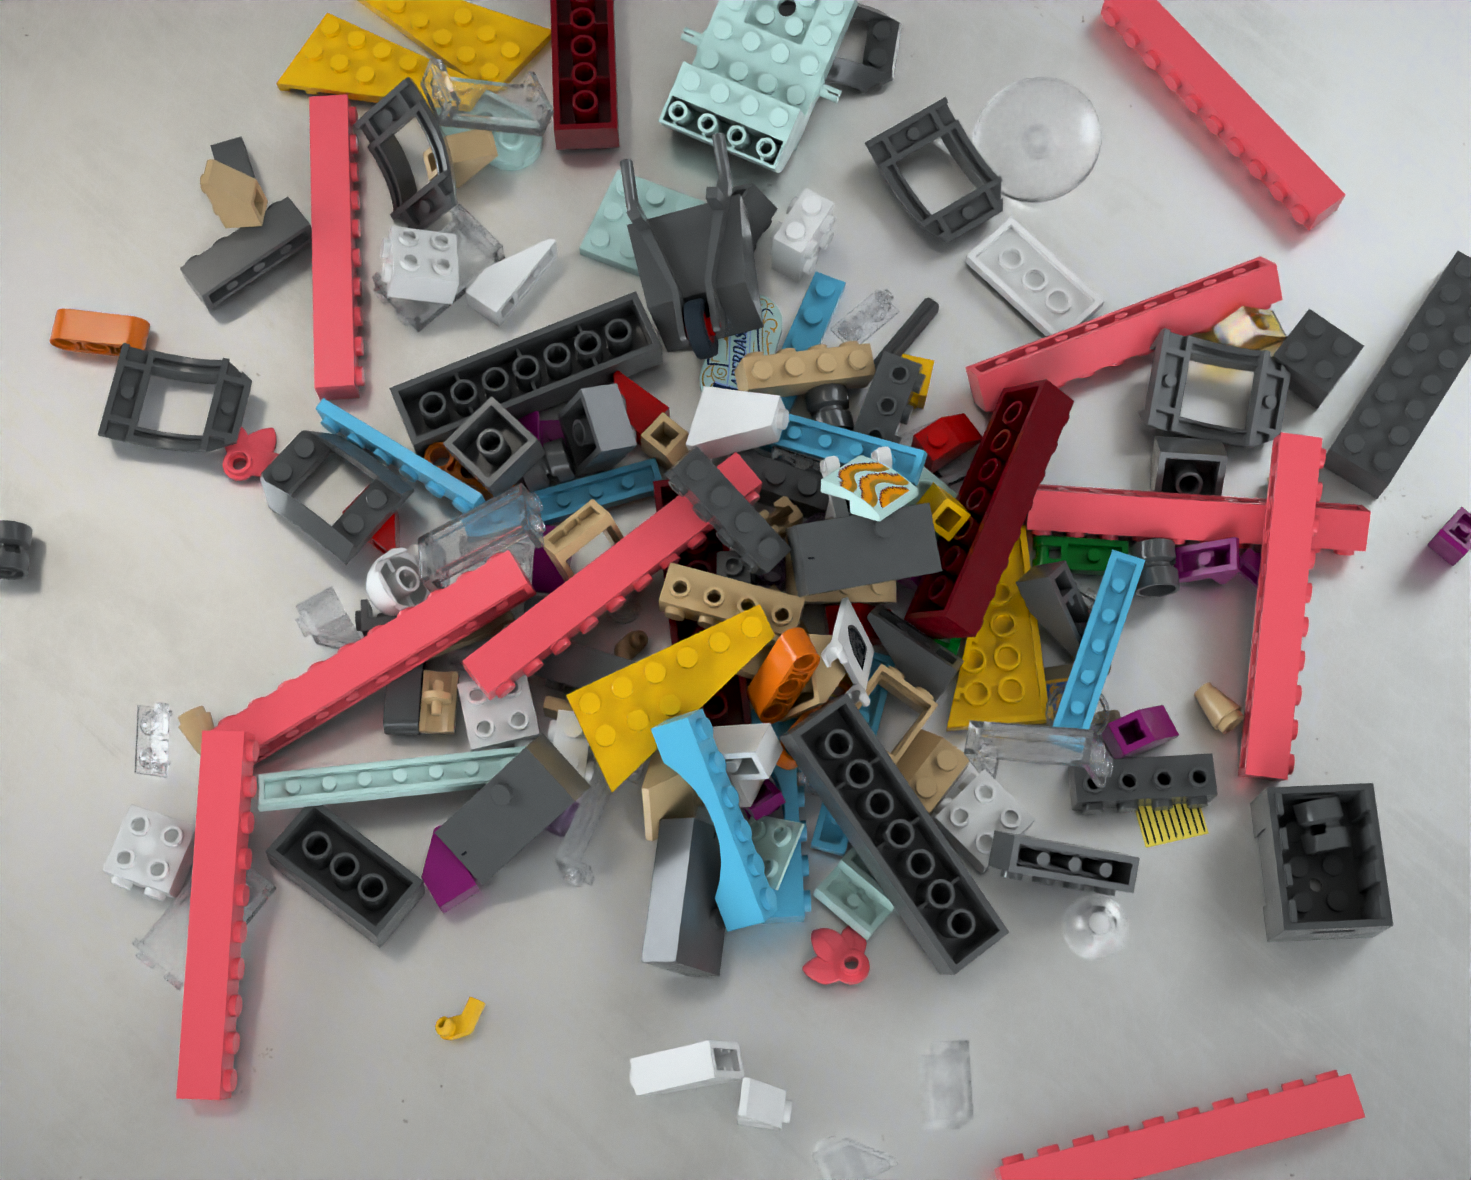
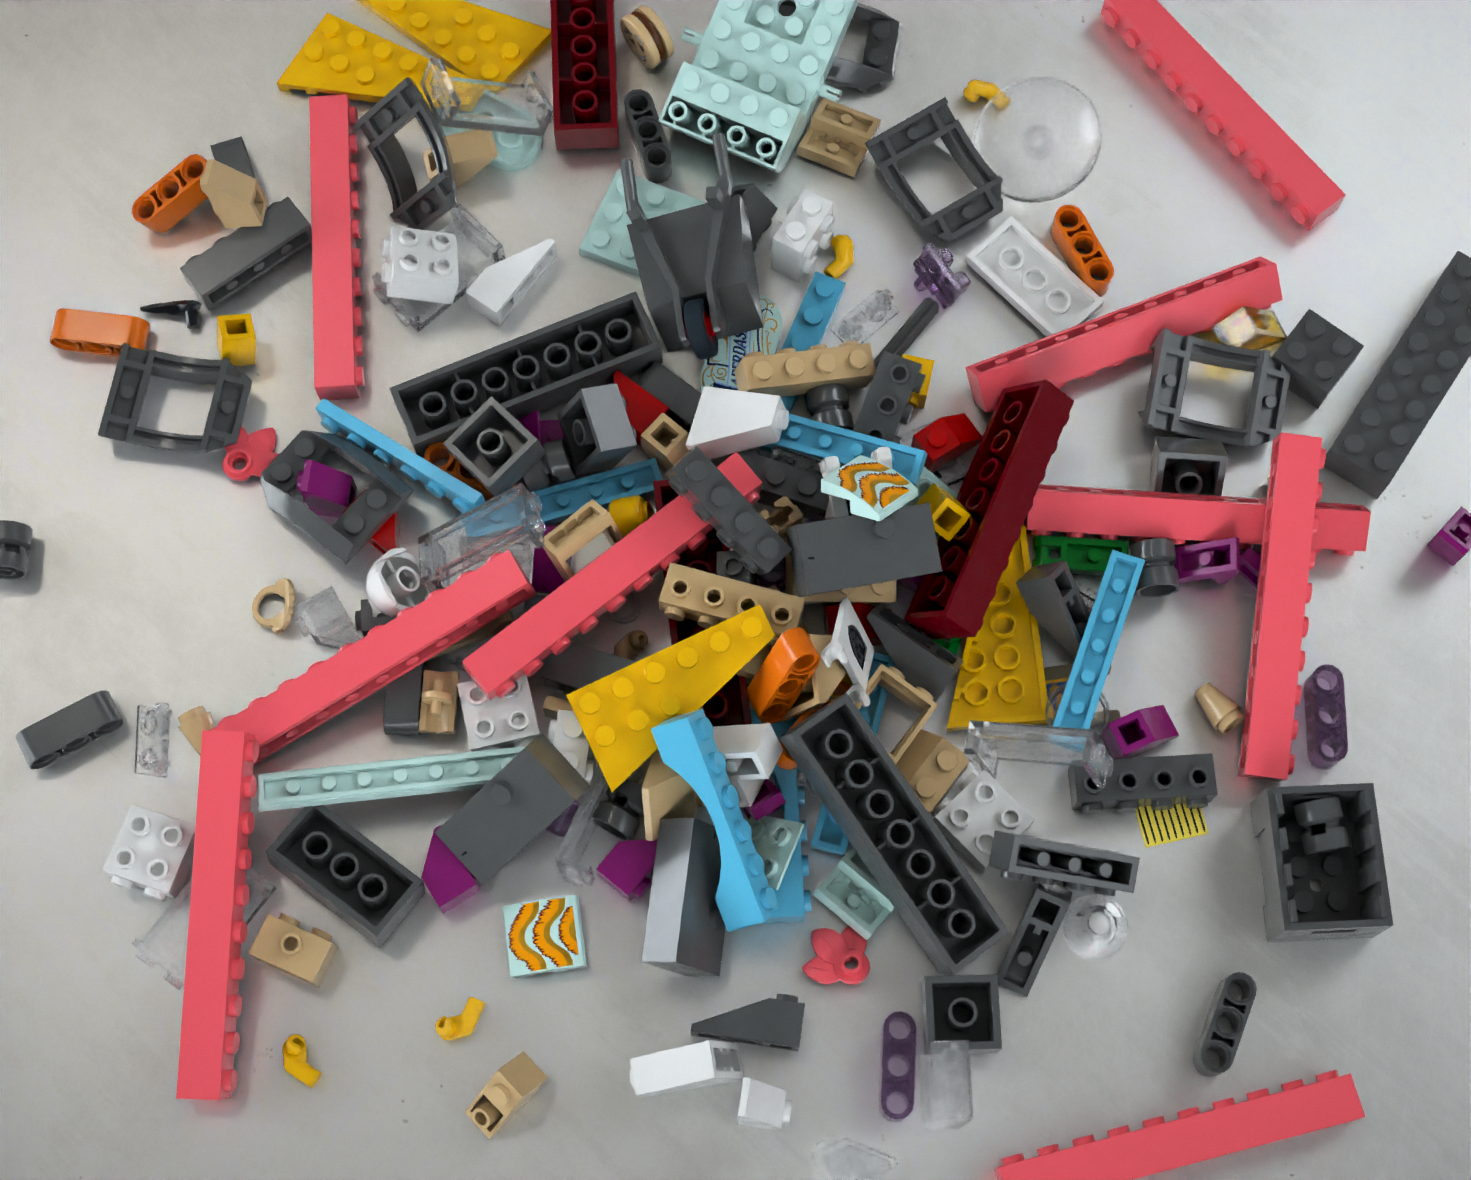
(69, 729): none -> dark grey beam
(171, 196): none -> orange beam
(186, 307): none -> black bar
(236, 339): none -> yellow brick
(279, 623): none -> tan piece
(293, 949): none -> tan brick
(296, 1061): none -> yellow arm
(325, 489): none -> magenta slope
(506, 1094): none -> tan slope
(544, 936): none -> slope
(614, 817): none -> dark grey wheel
(629, 867): none -> magenta slope
(630, 512): none -> yellow head
(646, 123): none -> dark grey beam
(647, 36): none -> tan head
(673, 392): none -> dark grey beam
(763, 1023): none -> dark grey slope
(838, 137): none -> tan slope
(844, 256): none -> yellow arm
(900, 1048): none -> clear purple beam
(937, 277): none -> clear purple hips
(962, 1010): none -> dark grey brick
(980, 88): none -> yellow arm
(1033, 937): none -> dark grey slope
(1081, 237): none -> orange beam
(1237, 1012): none -> dark grey beam
(1333, 703): none -> clear purple beam

